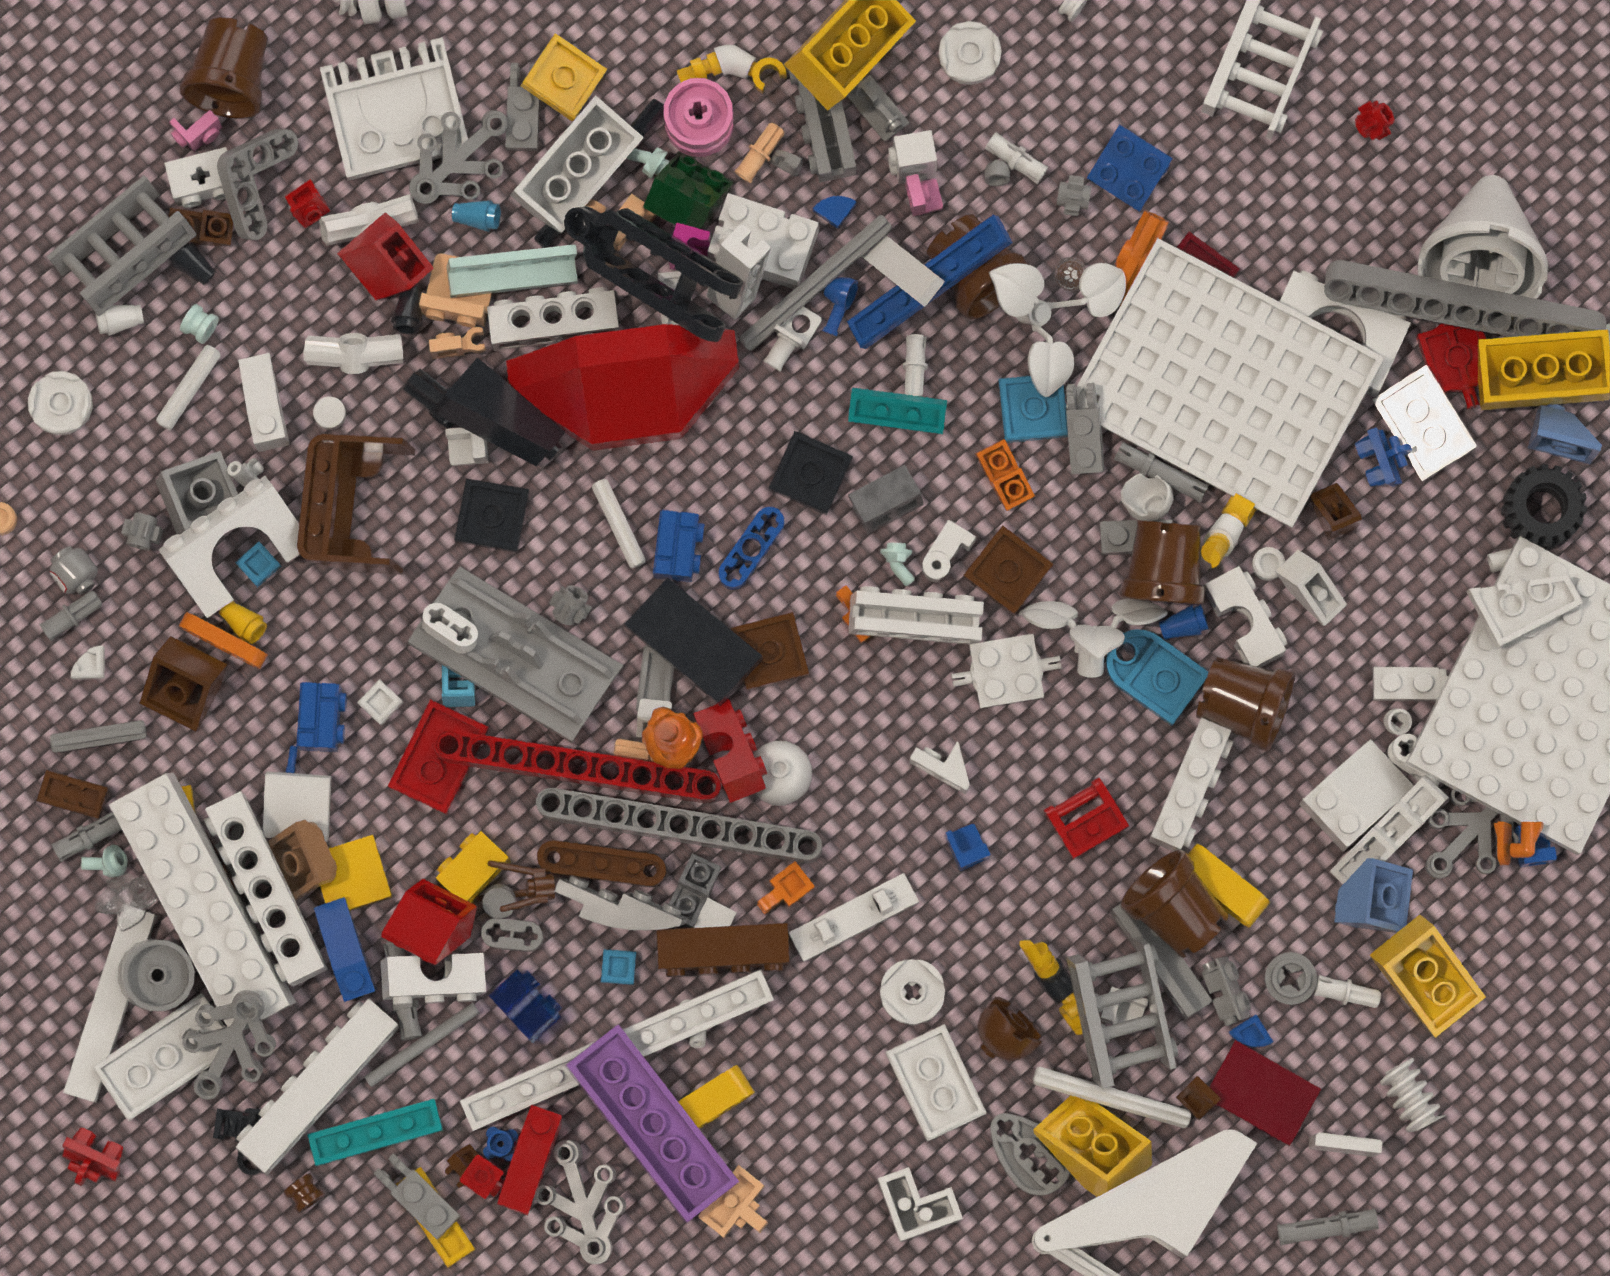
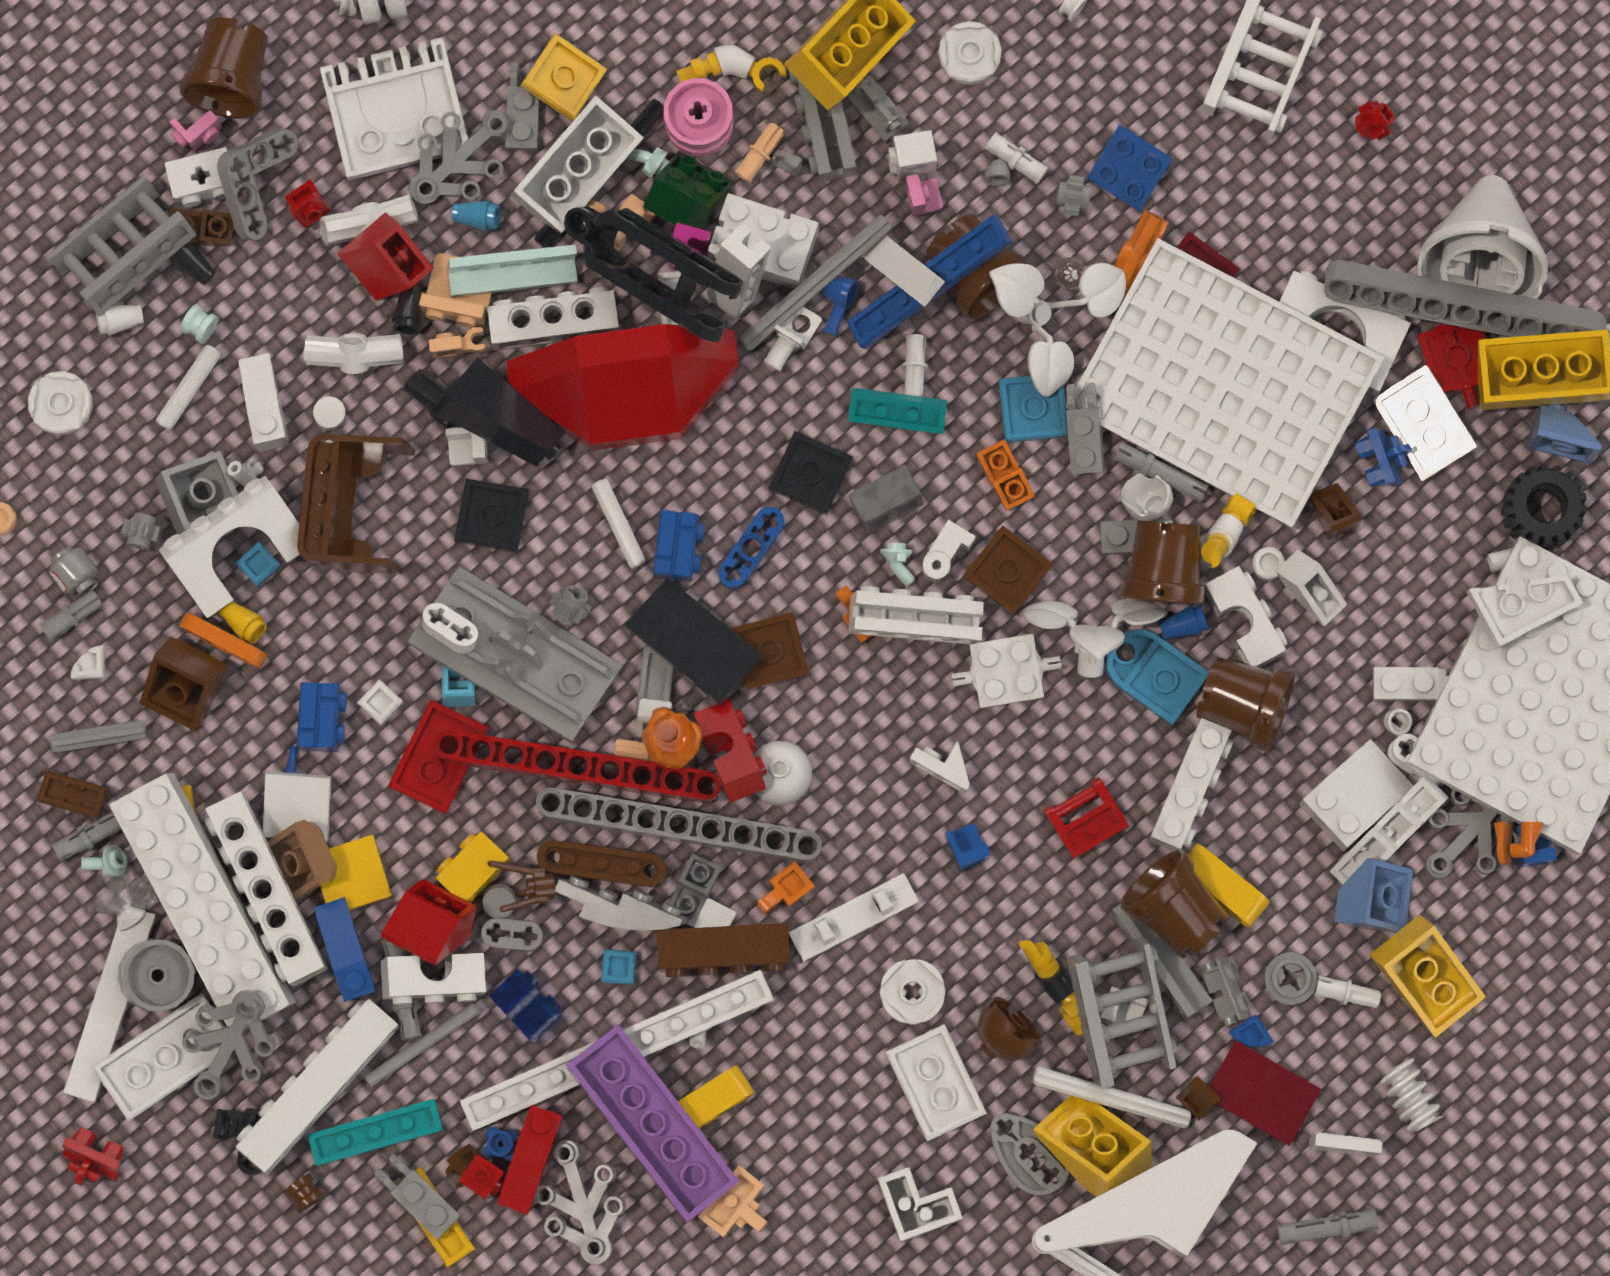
(835, 209): blue tile -> none

